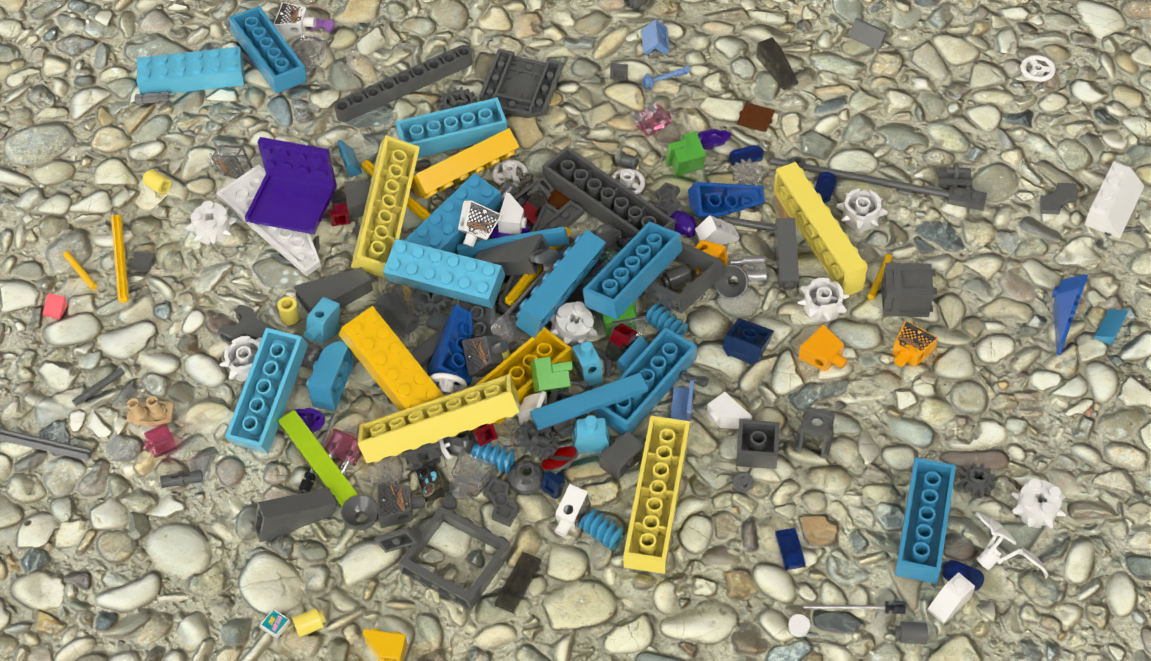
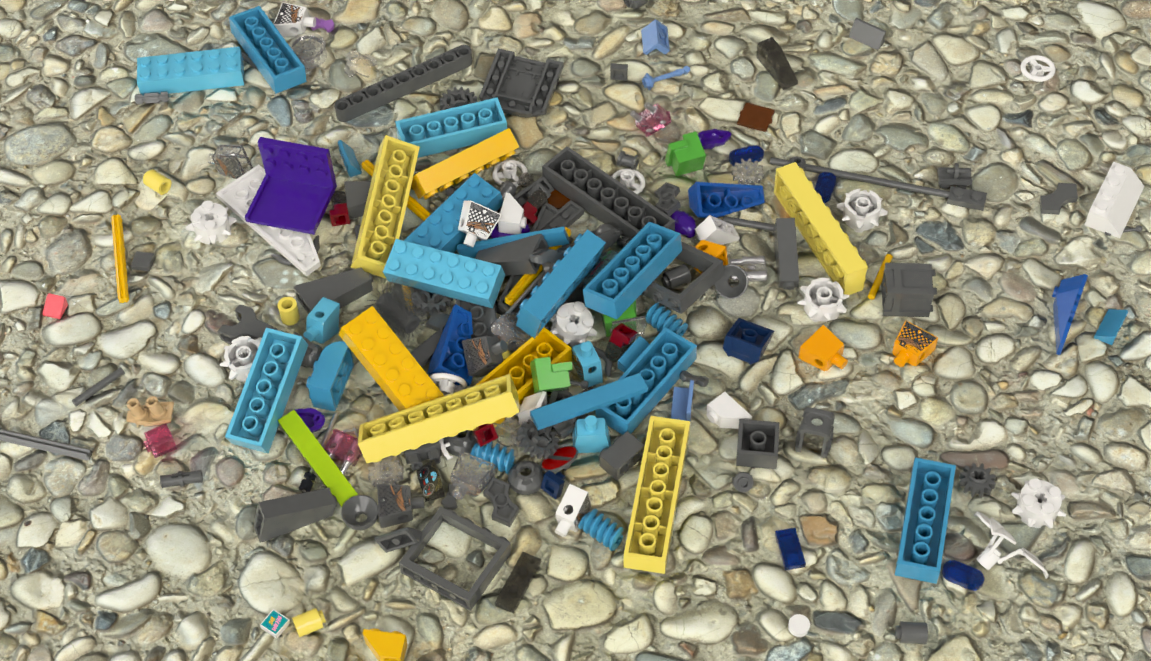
(78, 268): yellow bar -> none
(897, 607): piece -> none
(951, 598): white slope -> none

